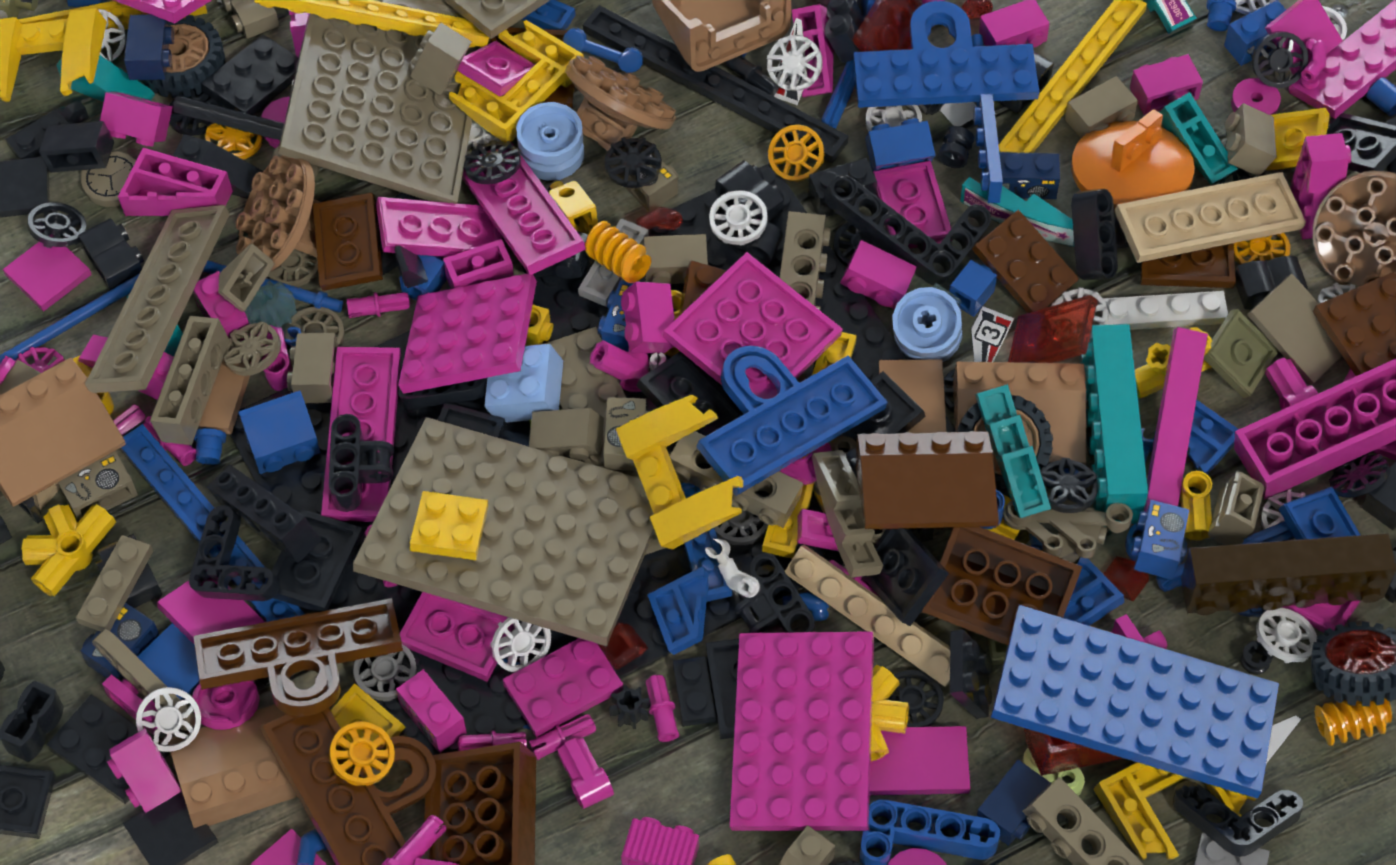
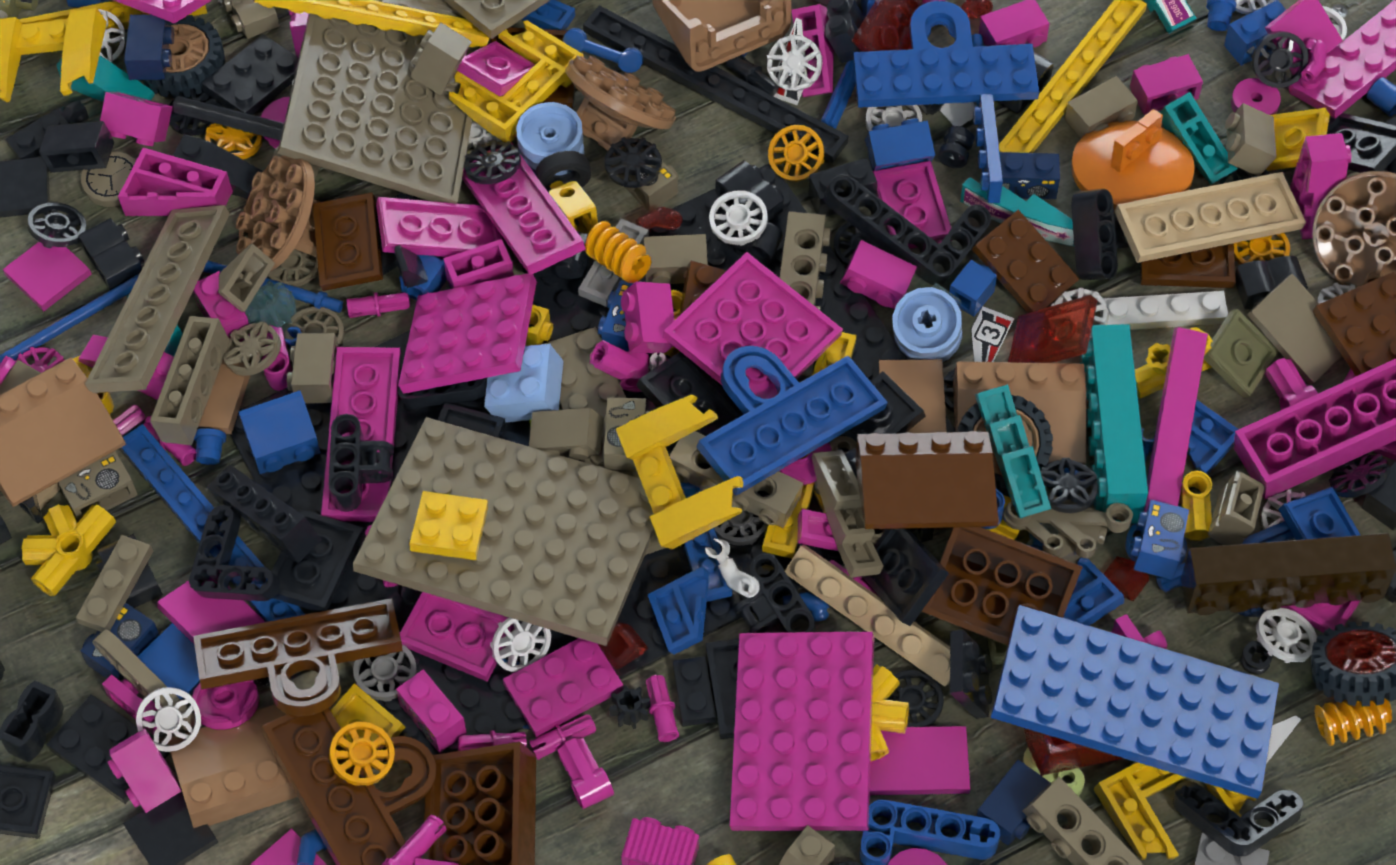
(564, 161): none -> black tyre

